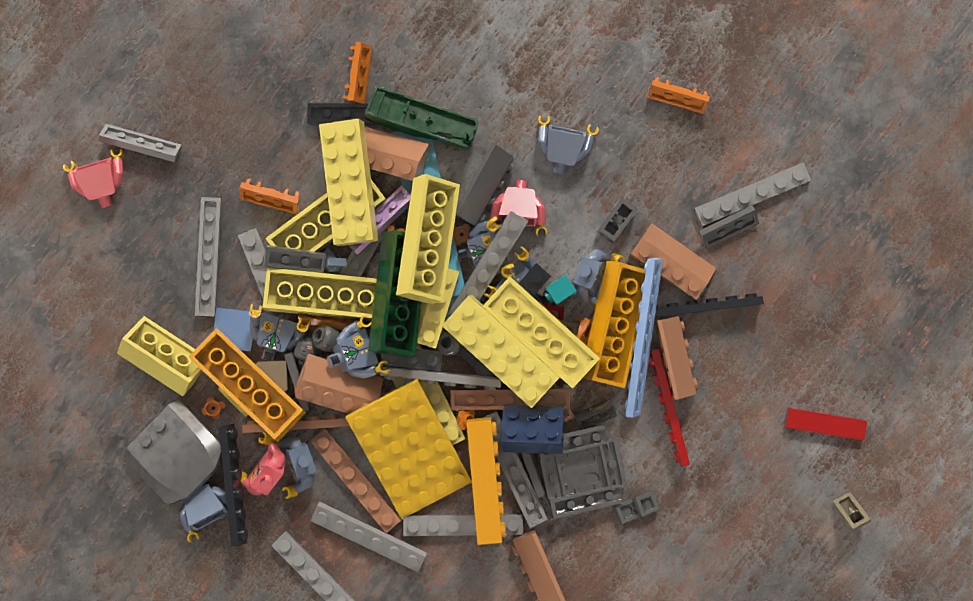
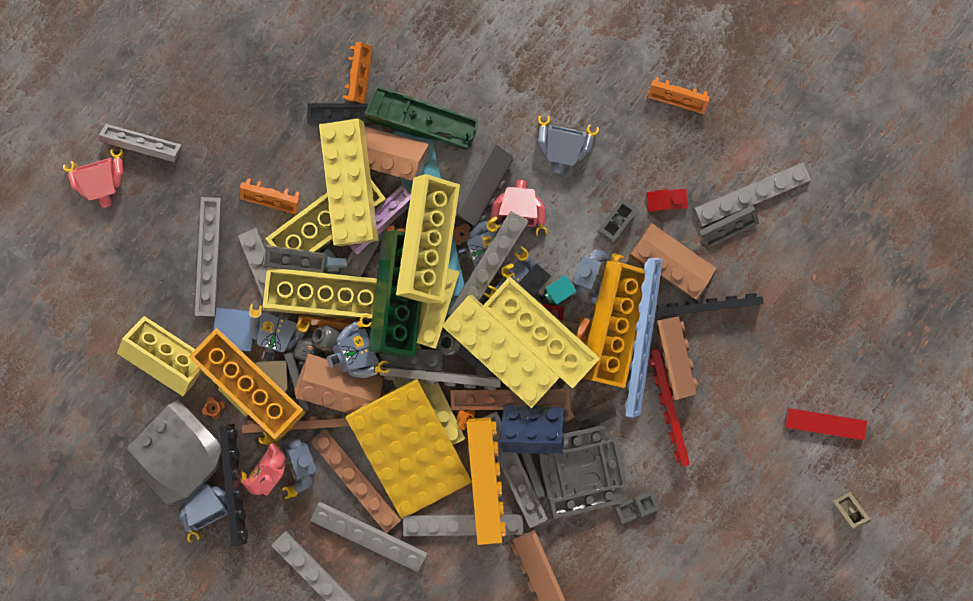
(667, 200): none -> red slope

